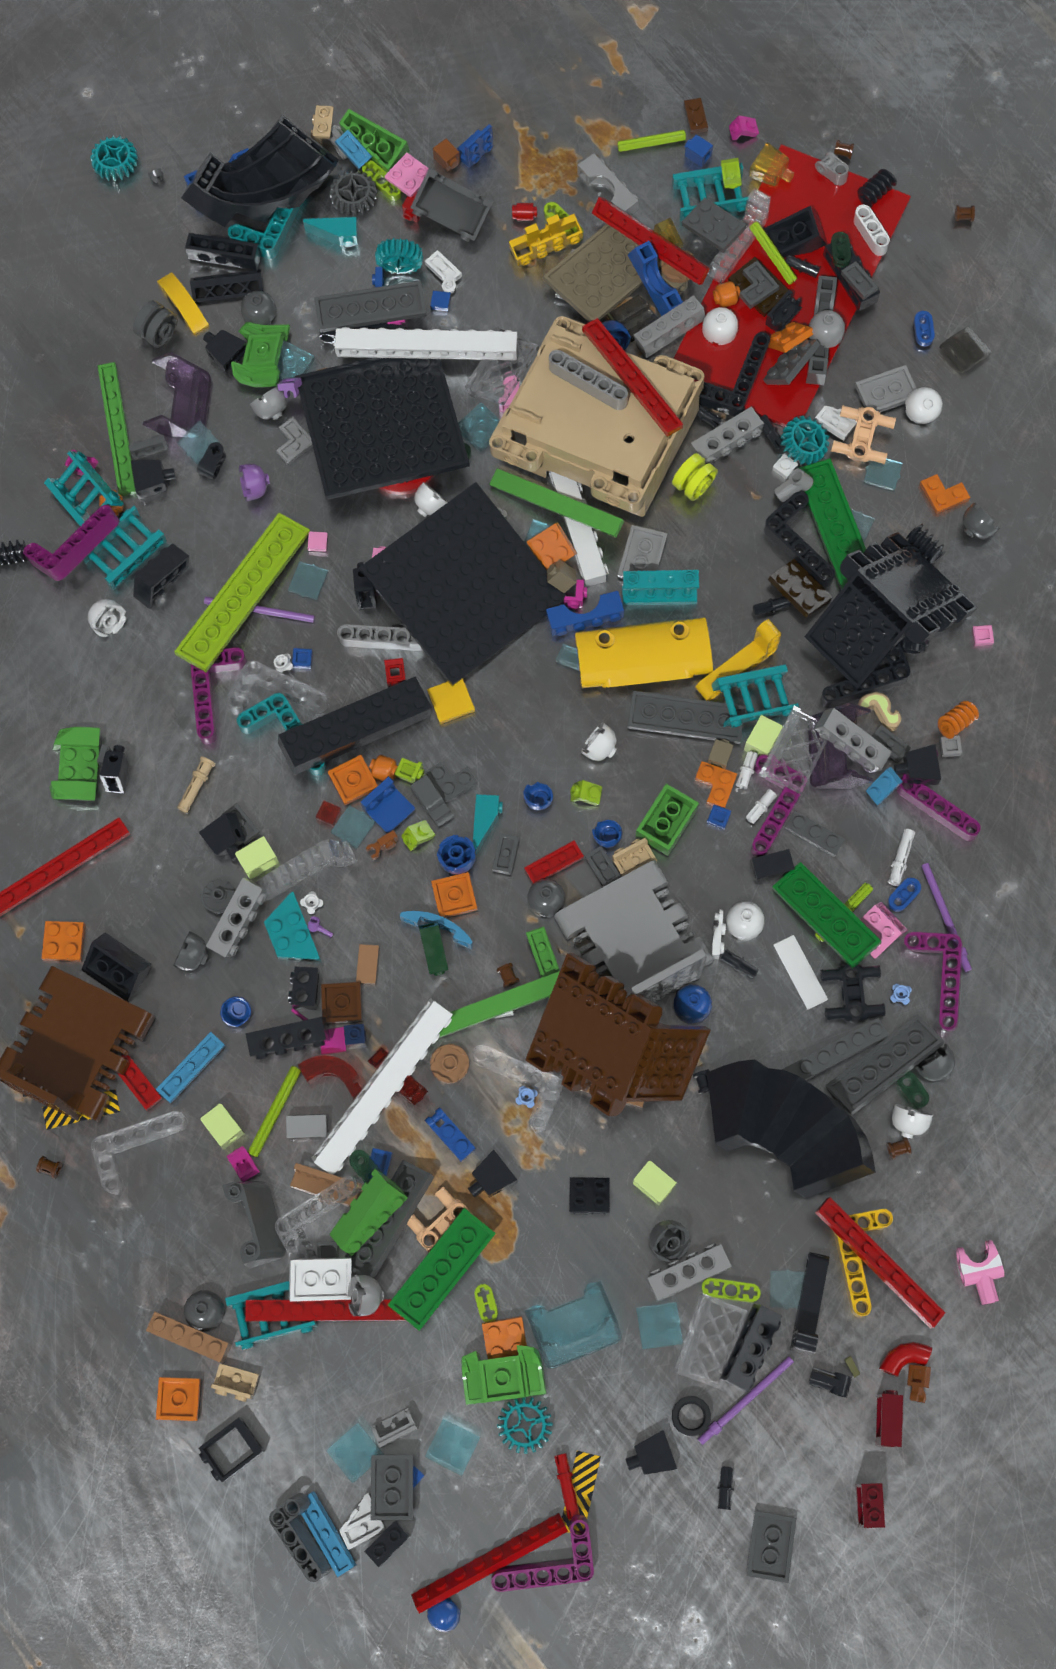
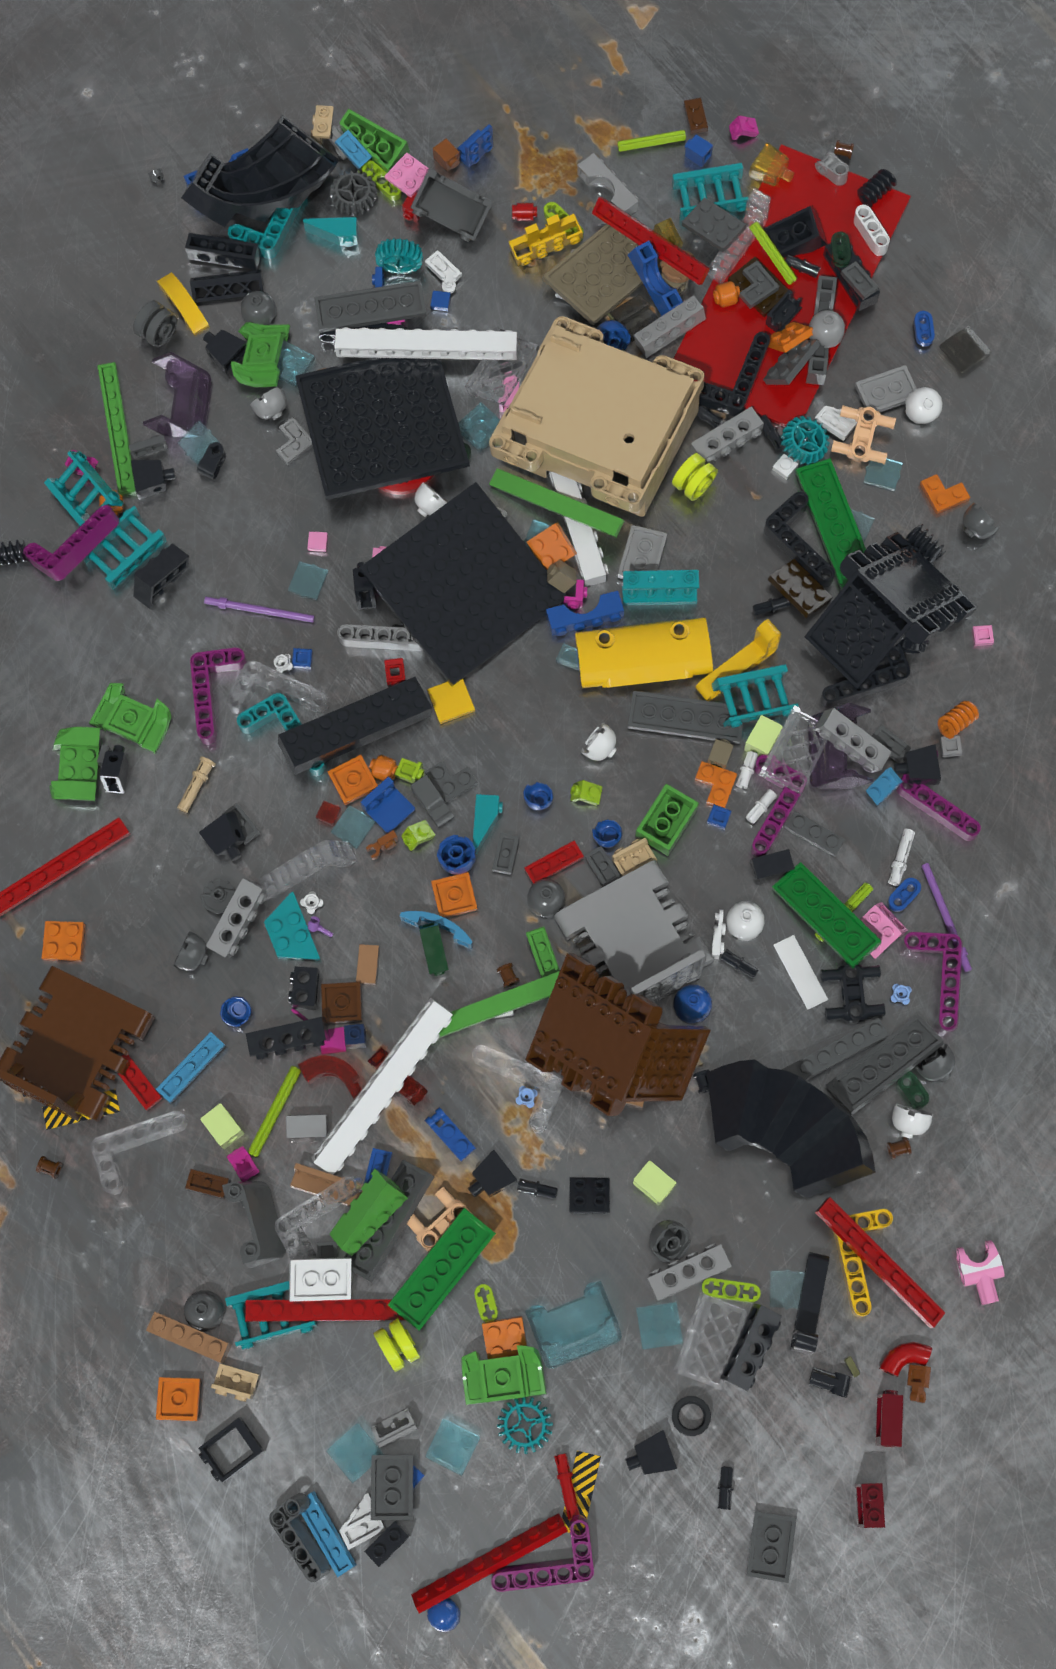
(106, 617): white cylinder -> none
(109, 157): teal gear -> none
(115, 966): black slope -> none
(132, 718): none -> bright green piece
(206, 1183): none -> reddish brown plate
(242, 592): lime plate -> none
(253, 481): medium lavender cylinder -> none
(257, 857): yellowish green piece -> none
(288, 385): medium lavender tile -> none
(365, 1295): light grey cylinder -> none
(366, 1168): clear green plate -> none
(399, 1343): none -> neon yellow wheel
(449, 1063): medium nougat tile -> none
(536, 1188): none -> black axle
(594, 385): light grey beam -> none
(632, 377): red plate -> none
(715, 1427): medium lavender bar -> none
(720, 326): white cylinder -> none
(731, 173): lime bracket -> none
(797, 481): light grey piece -> none
(882, 707): tan animal -> none
(964, 213): reddish brown bush -> none

